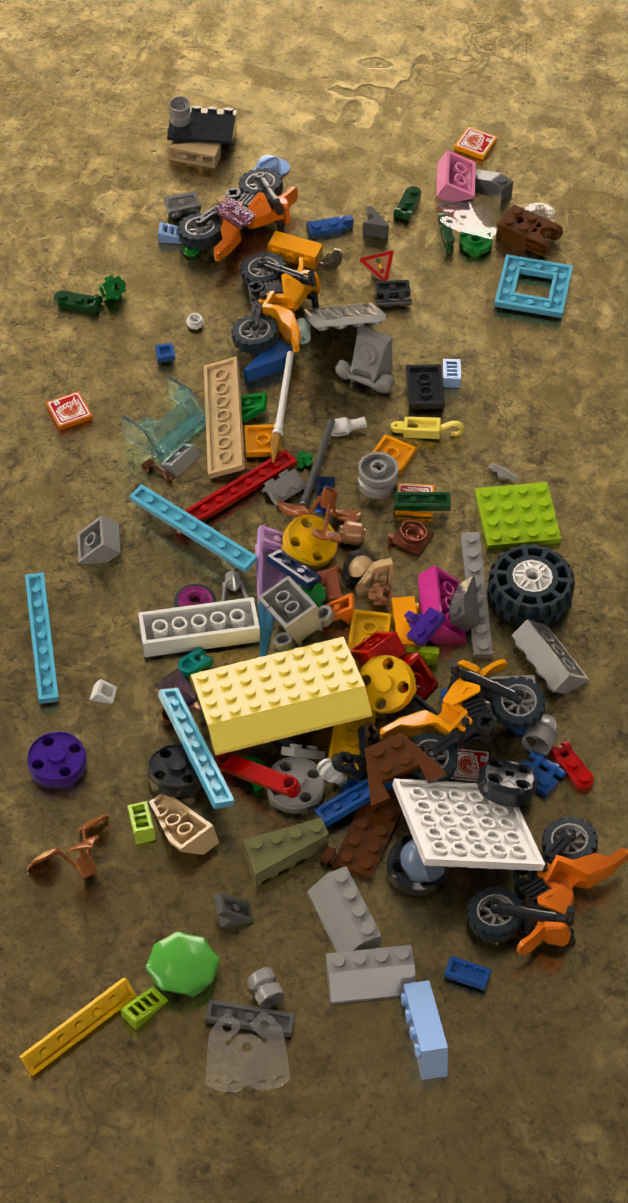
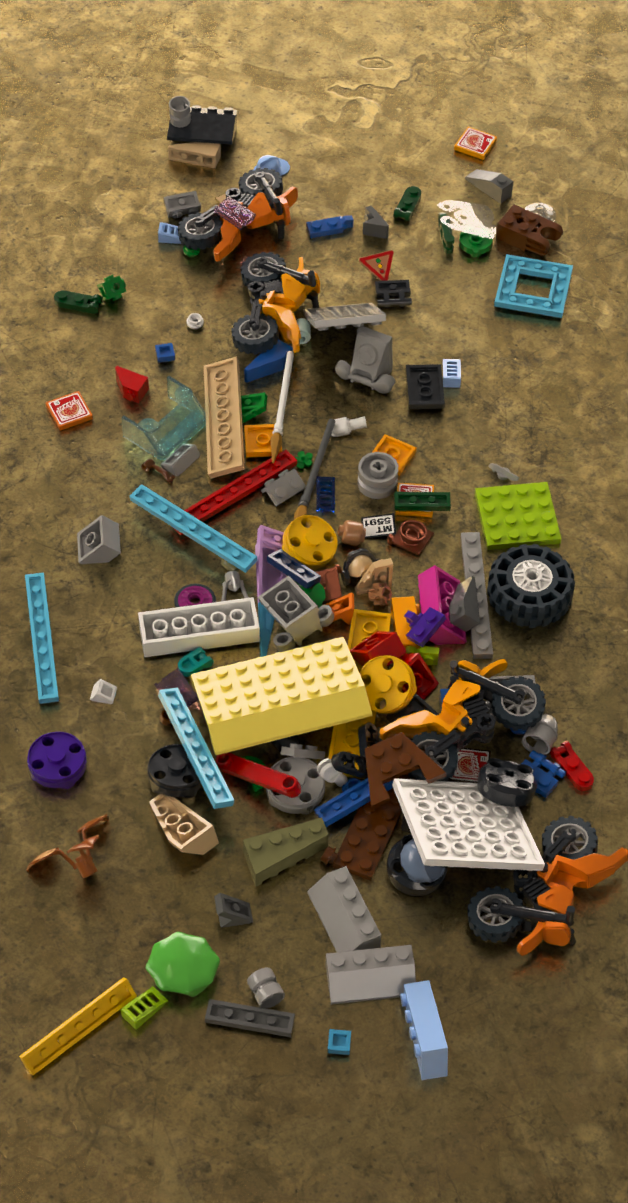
(131, 384): none -> red slope
(144, 833): lime slope -> none
(247, 1068): clear piece -> none
(293, 247): light orange brick -> none
(327, 501): dark orange plant -> none
(331, 261): clear smoke hair -> none
(339, 1042): none -> dark azure plate
(379, 525): none -> sticker
(427, 427): light yellow piece -> none
(455, 177): bright pink slope -> none
(467, 973): blue plate -> none
(549, 657): light grey slope -> none

